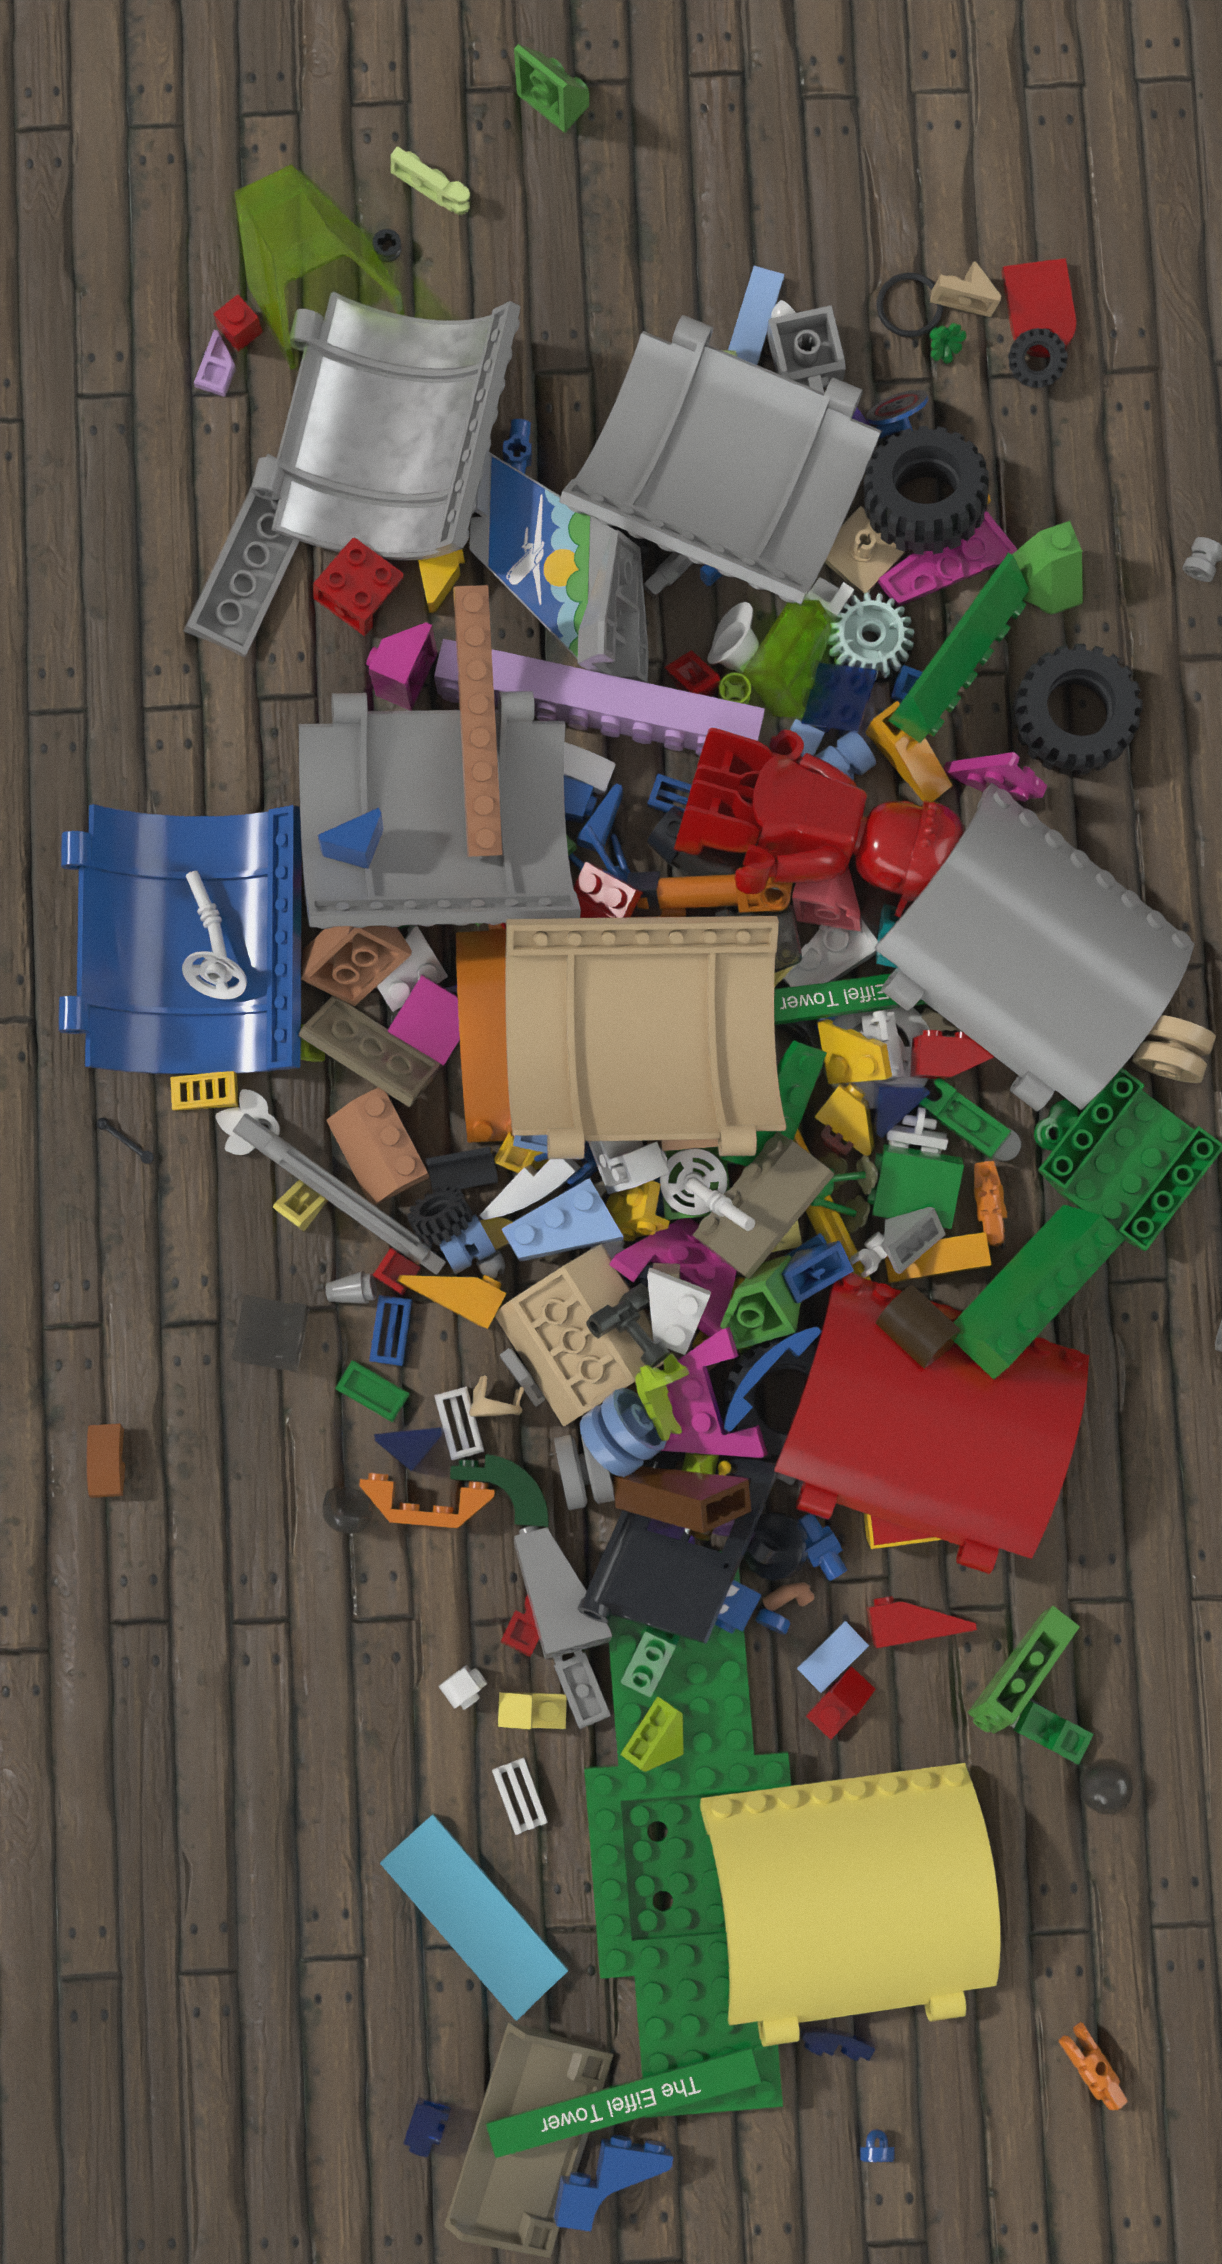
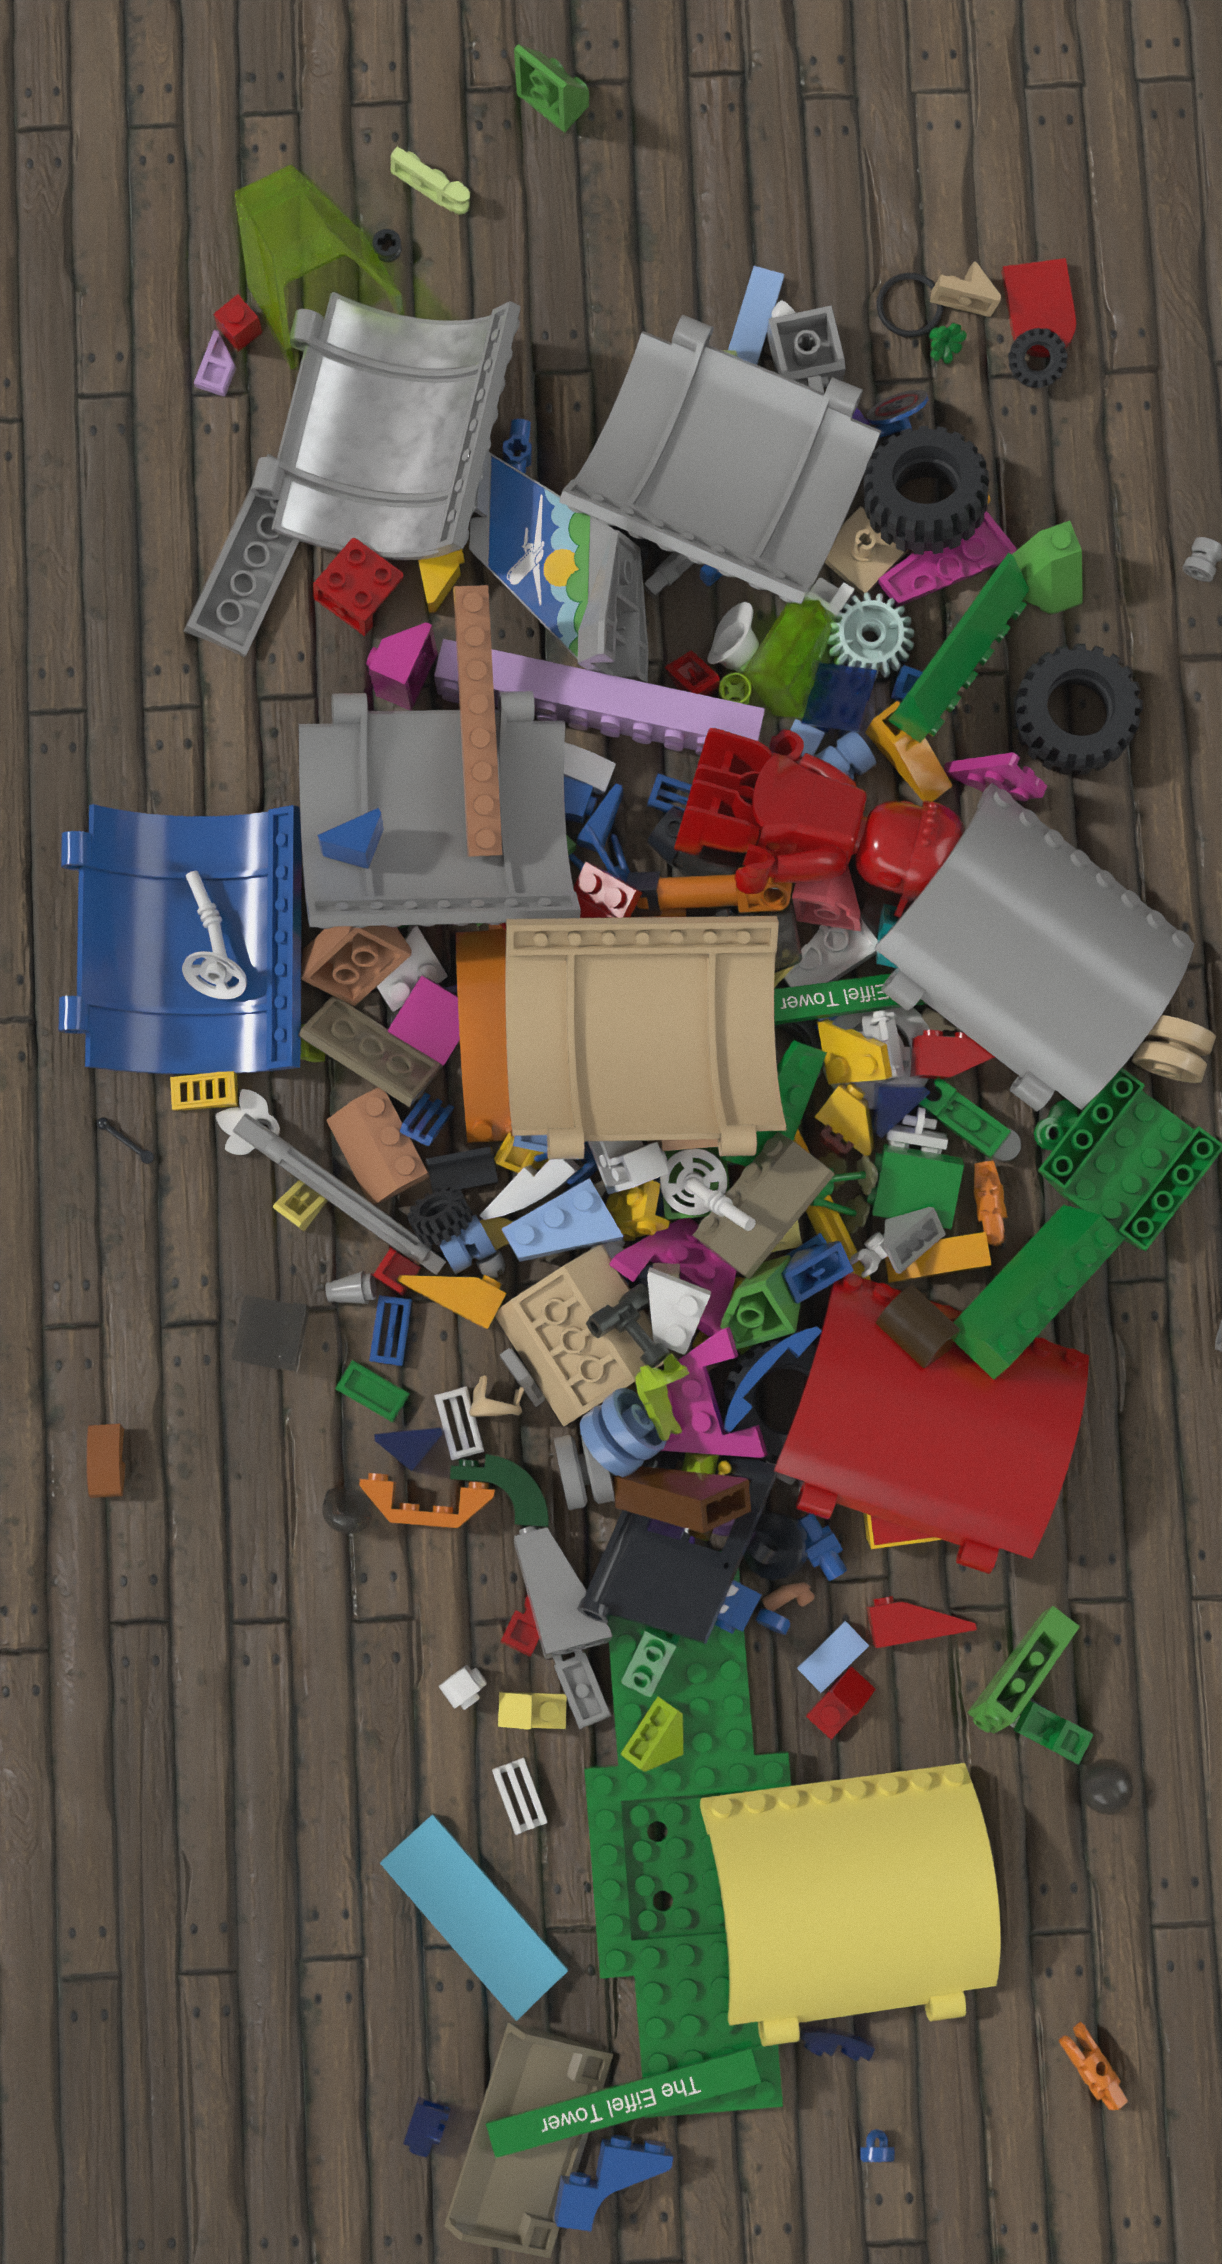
(433, 1108): none -> blue tile

